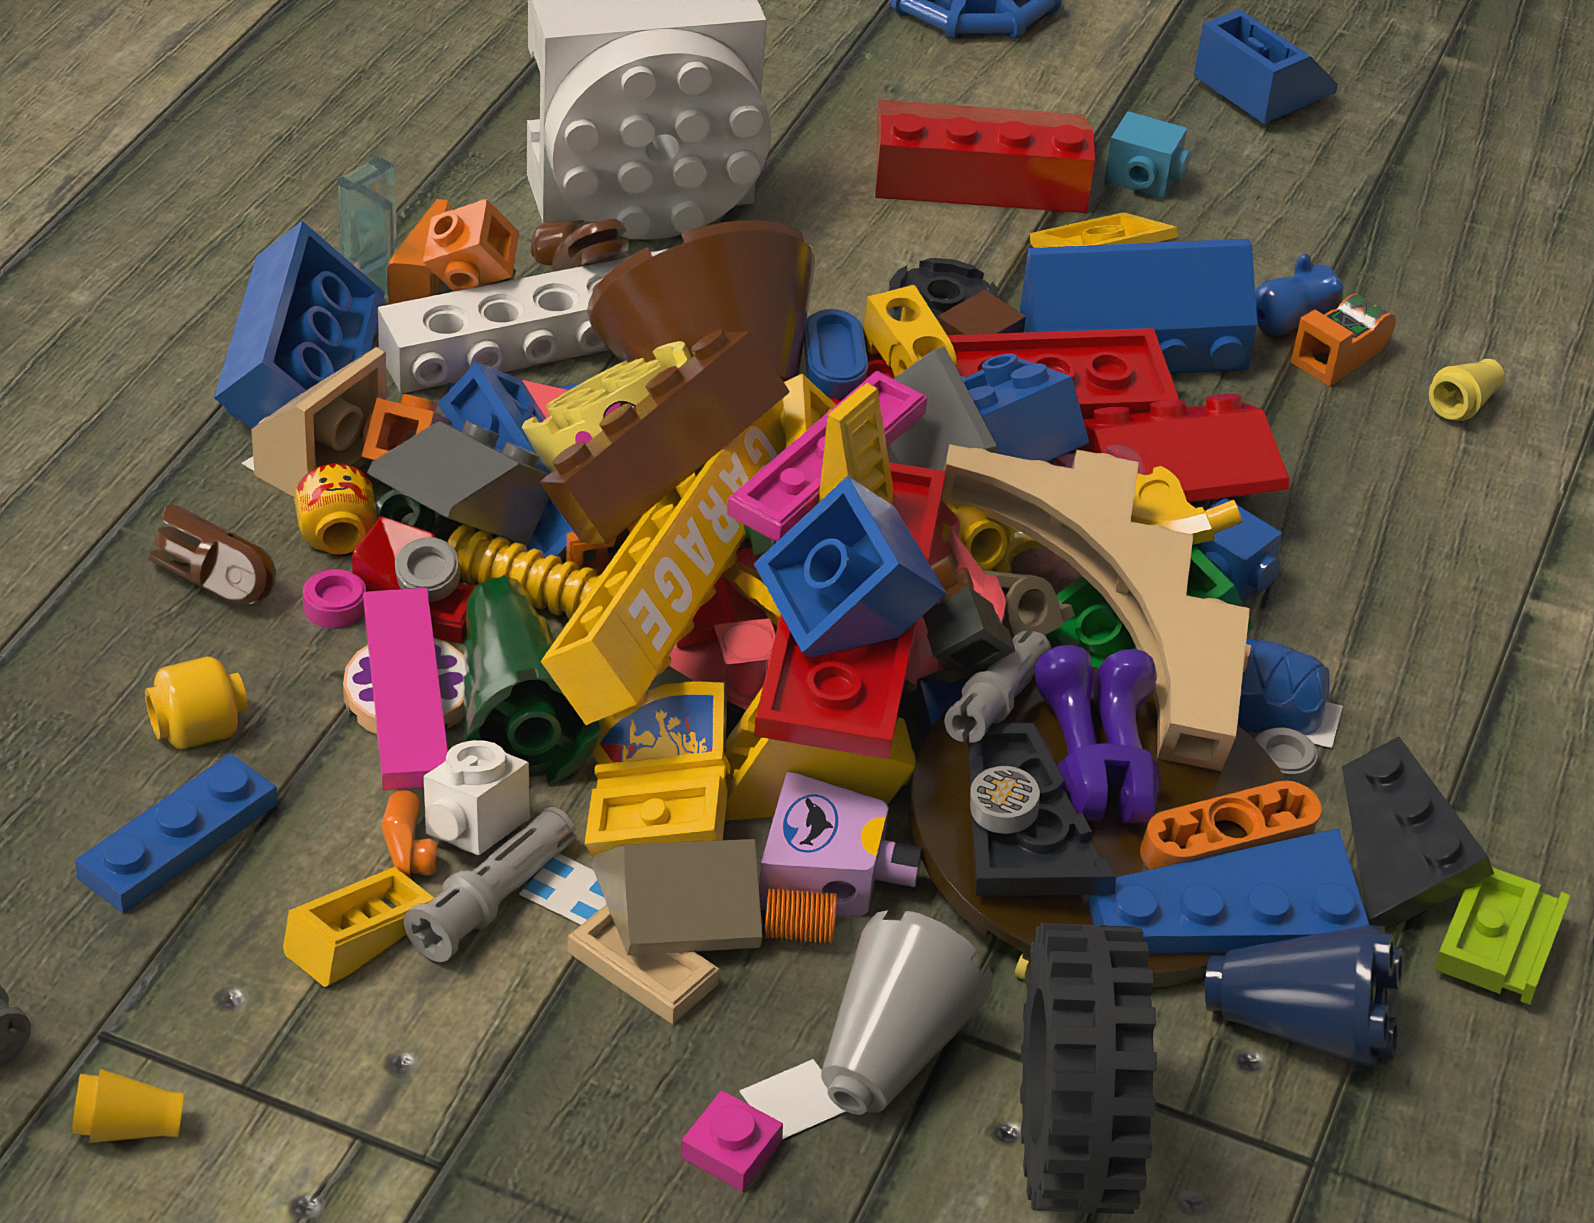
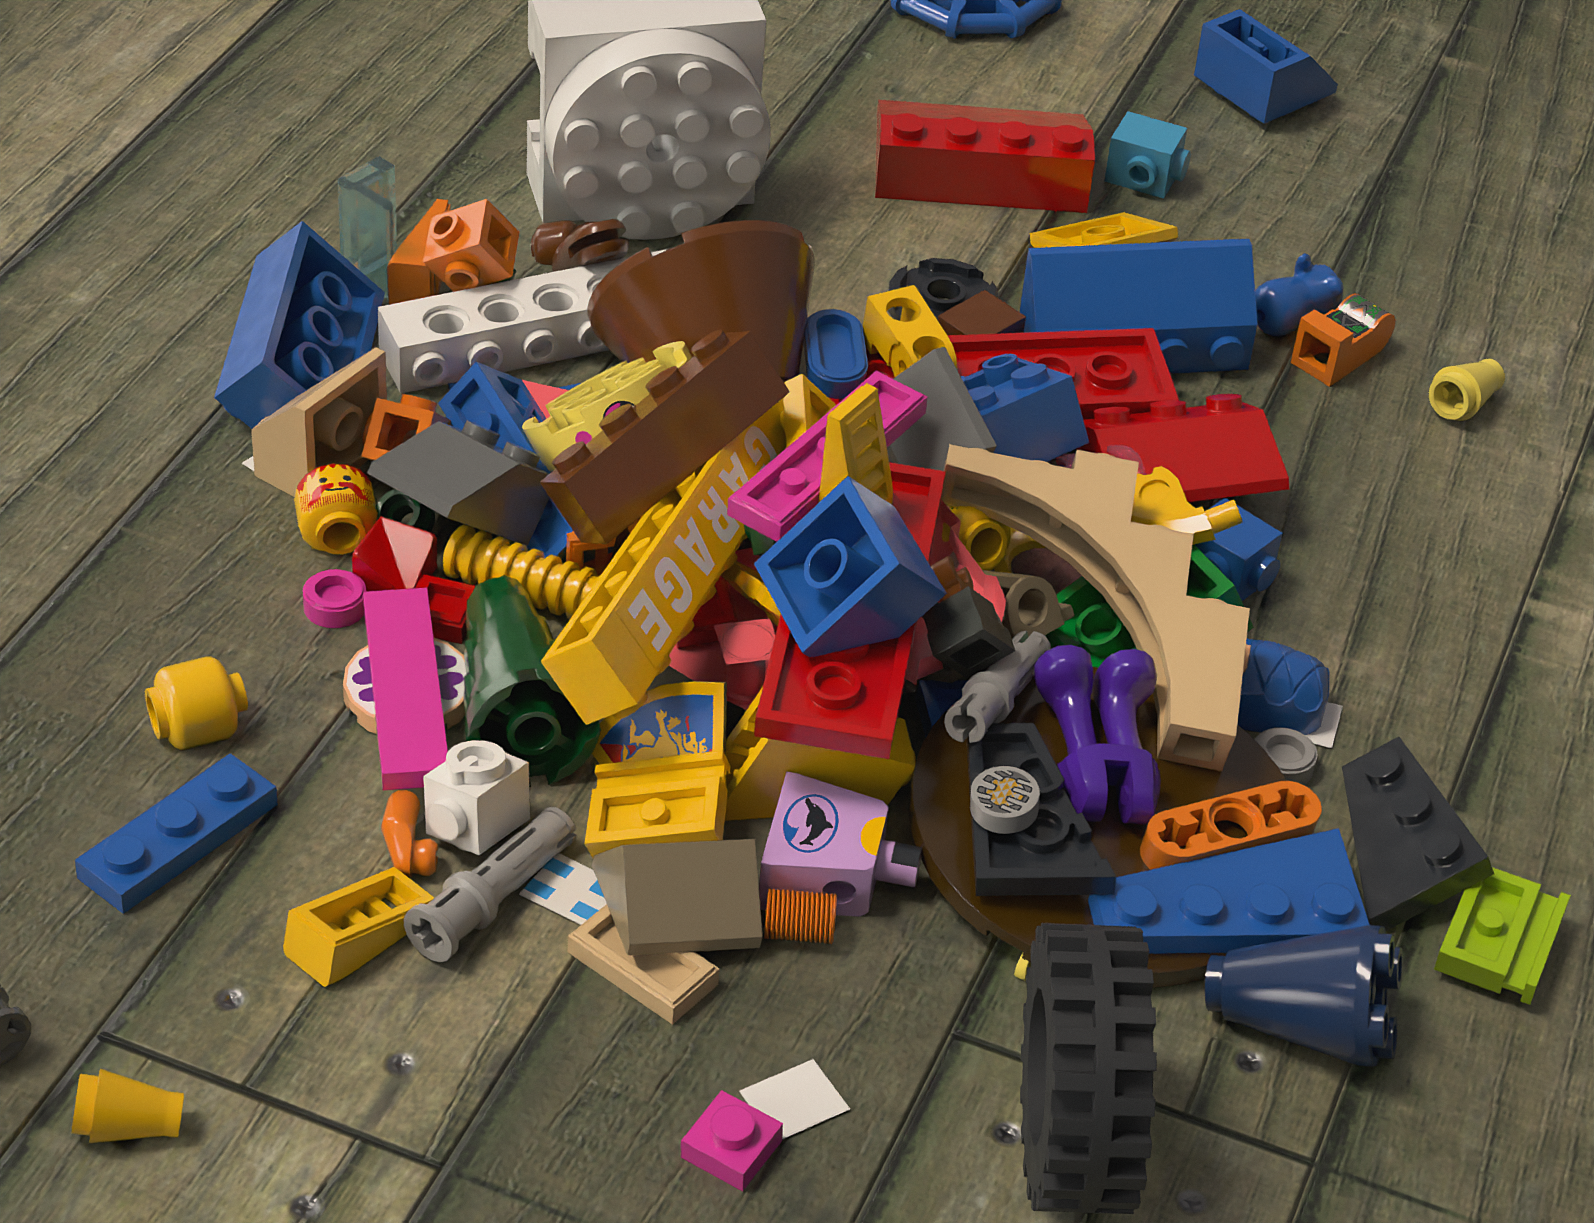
(213, 557): reddish brown arm -> none
(428, 565): light grey tile -> none
(899, 1008): light grey cone -> none

